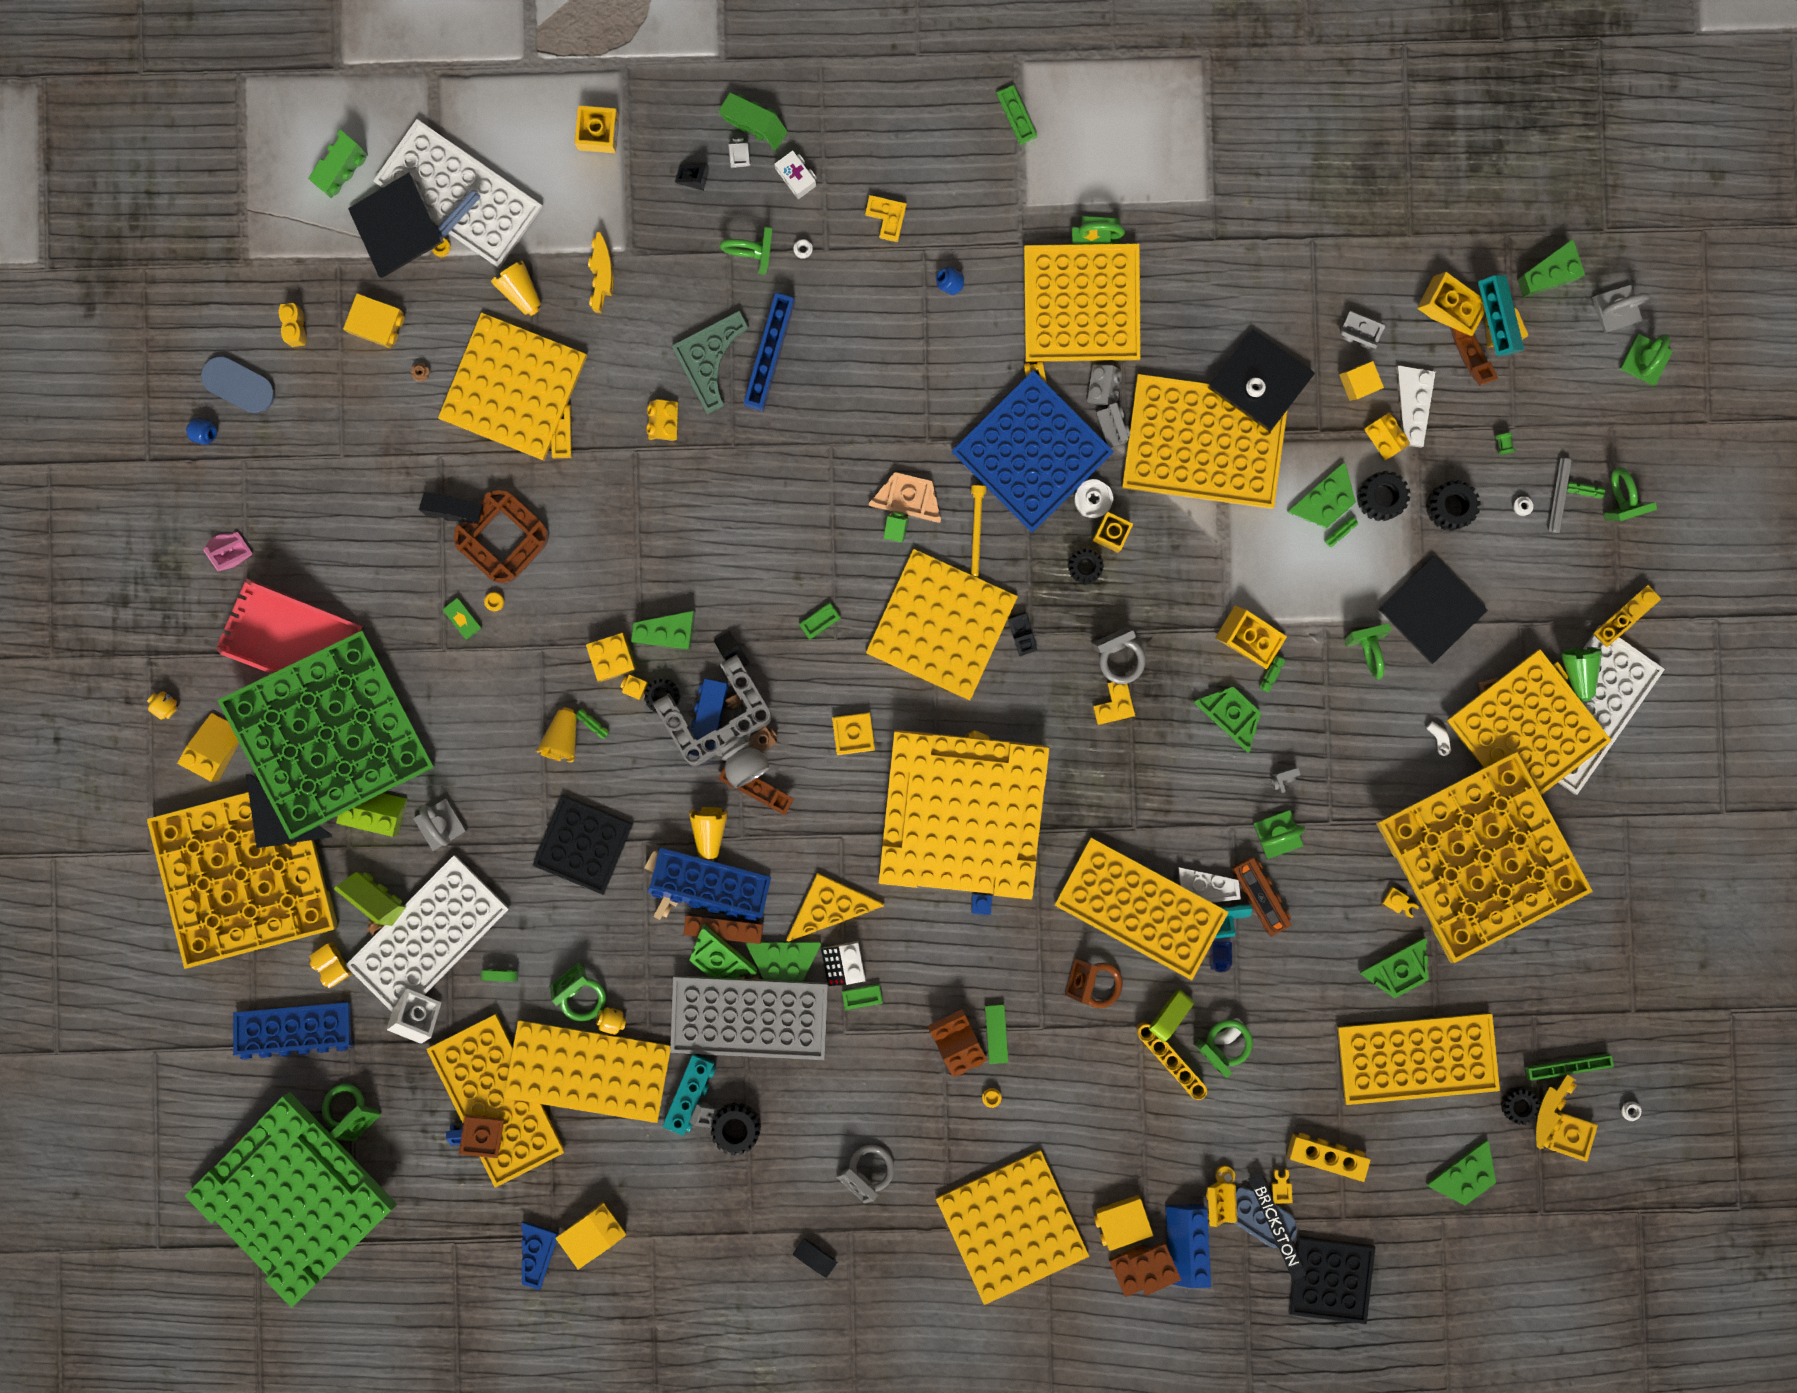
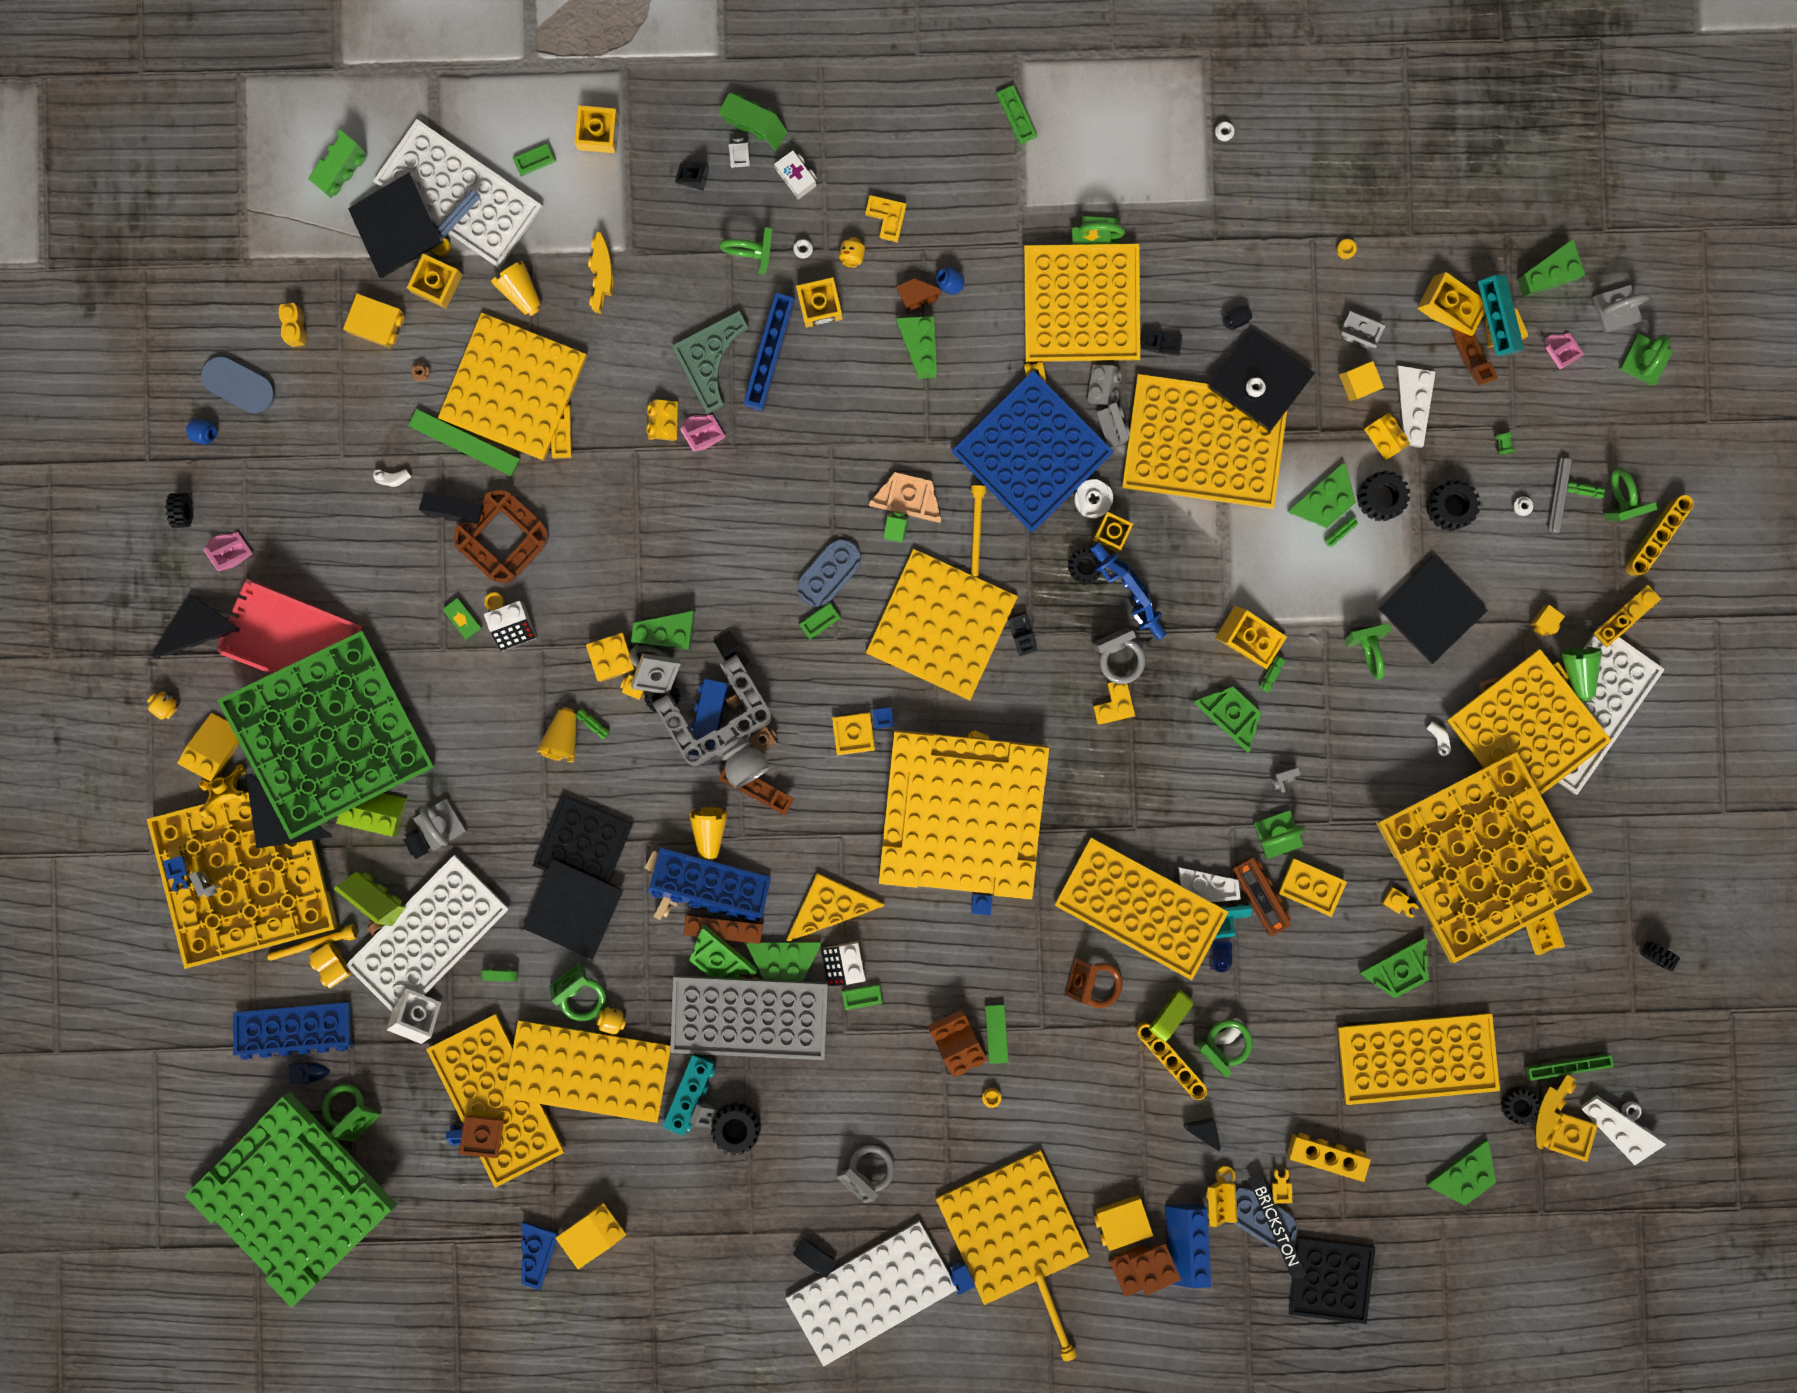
(176, 869): none -> blue plate
(179, 510): none -> black tyre
(193, 627): none -> black tile
(201, 884): none -> light grey bracket
(222, 790): none -> yellow piece
(306, 1072): none -> dark blue plate
(348, 933): none -> yellow piece
(391, 479): none -> white arm
(416, 844): none -> black brick
(434, 281): none -> yellow brick
(464, 442): none -> bright green tile
(510, 625): none -> slope
(534, 159): none -> bright green tile
(573, 908): none -> black tile
(653, 671): none -> light grey tile
(701, 431): none -> bright pink slope
(819, 302): none -> yellow brick
(829, 573): none -> sand blue tile
(852, 252): none -> yellow head
(871, 1293): none -> white plate
(883, 718): none -> blue plate
(915, 293): none -> dark orange slope
(919, 340): none -> bright green wedge
(961, 1277): none -> blue brick
(1067, 1350): none -> yellow piece
(1131, 581): none -> blue plate
(1161, 343): none -> black slope
(1205, 1131): none -> black slope
(1227, 126): none -> white plate
(1237, 317): none -> black brick
(1312, 887): none -> yellow plate
(1346, 249): none -> yellow tile
(1545, 934): none -> yellow bracket
(1547, 621): none -> yellow brick
(1563, 349): none -> bright pink slope
(1622, 1130): none -> white wing
(1660, 956): none -> black tyre
(1667, 531): none -> yellow beam

